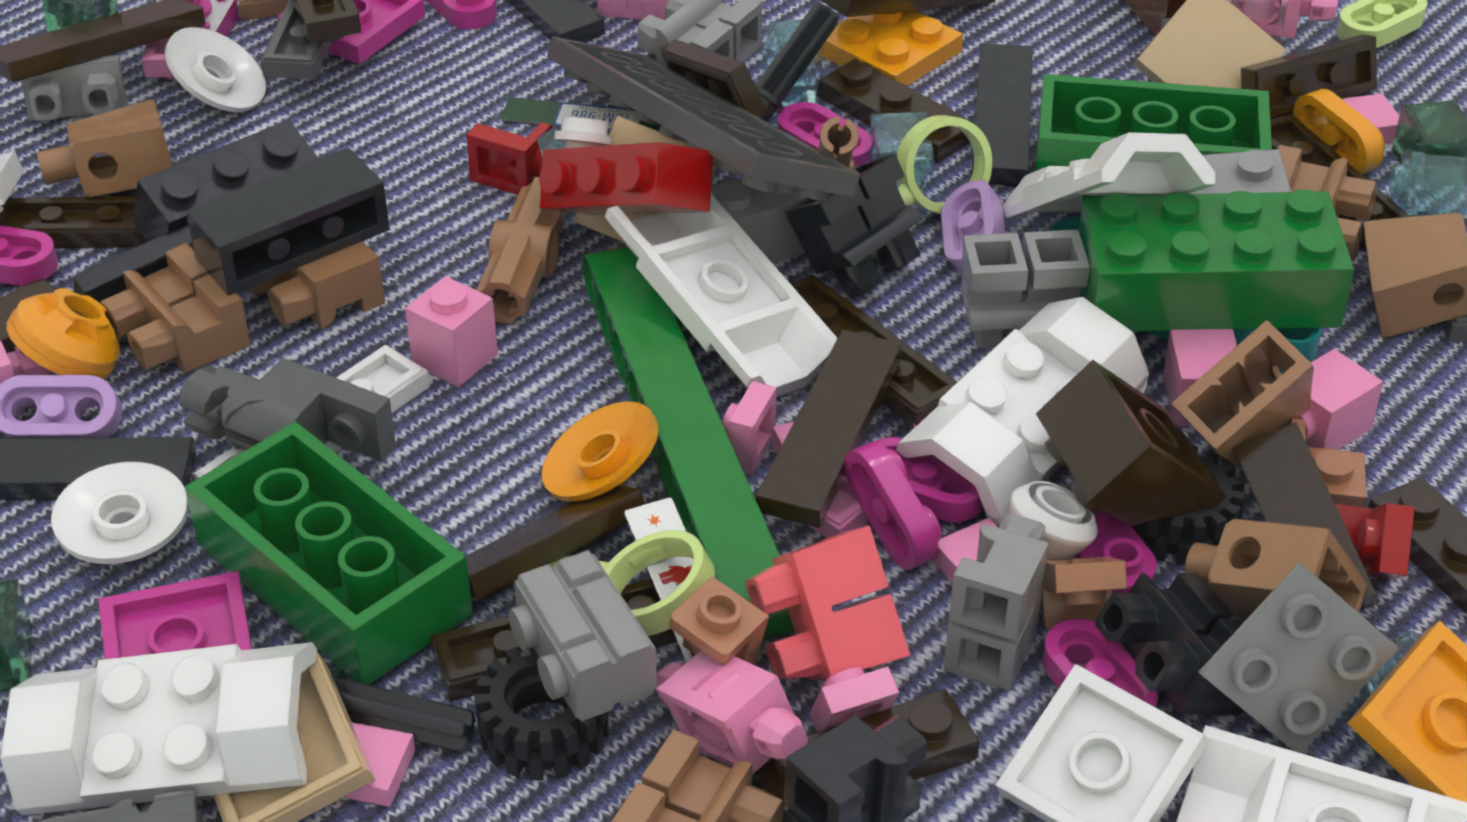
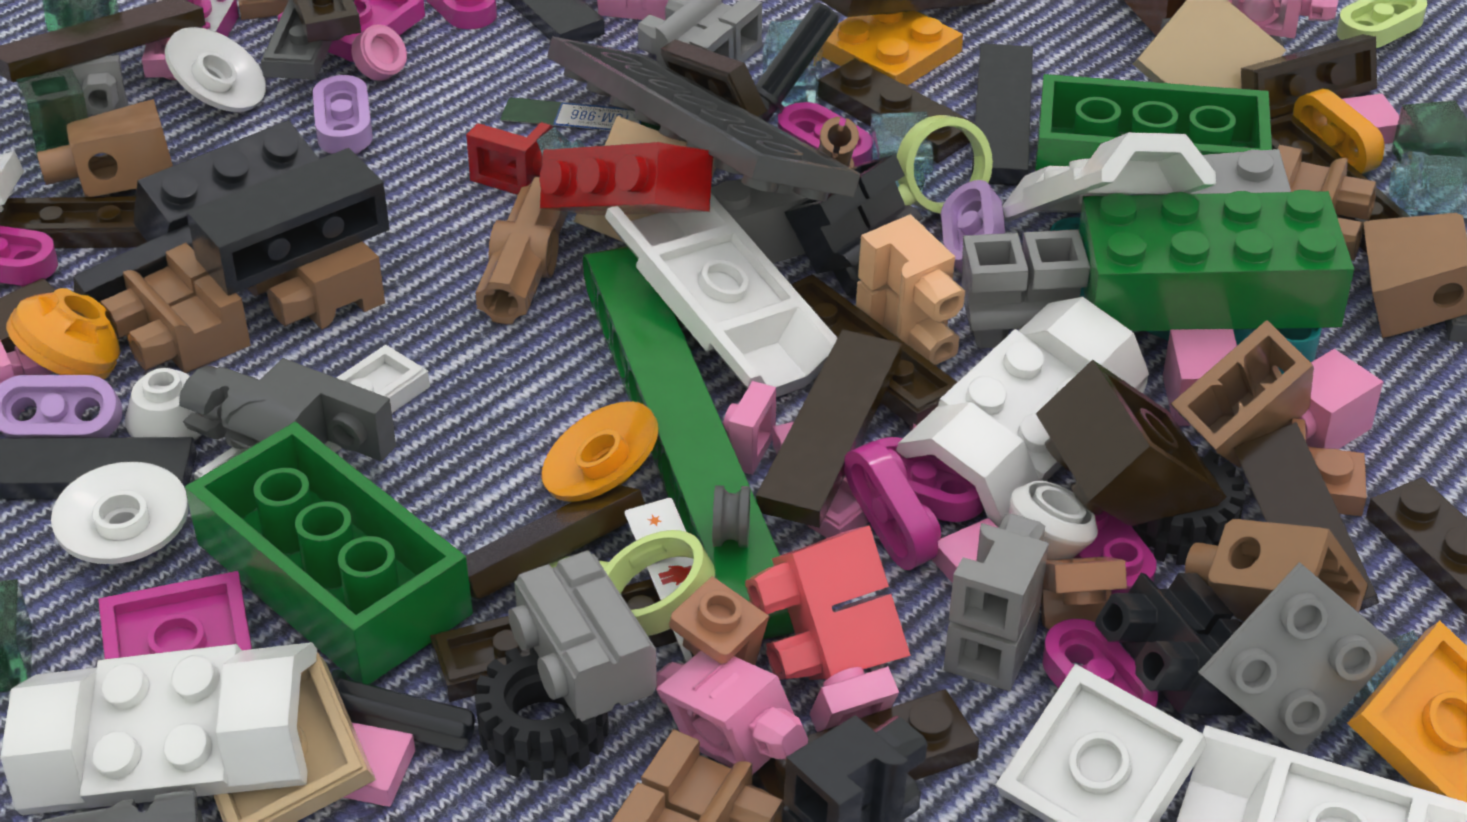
(49, 105): none -> clear green brick
(156, 408): none -> white cone
(342, 114): none -> lavender plate
(379, 52): none -> bright pink tile
(452, 331): bright pink brick -> none
(583, 132): white plate -> none
(731, 516): none -> dark grey bush
(910, 287): none -> light nougat hips
(1380, 537): red bracket -> none

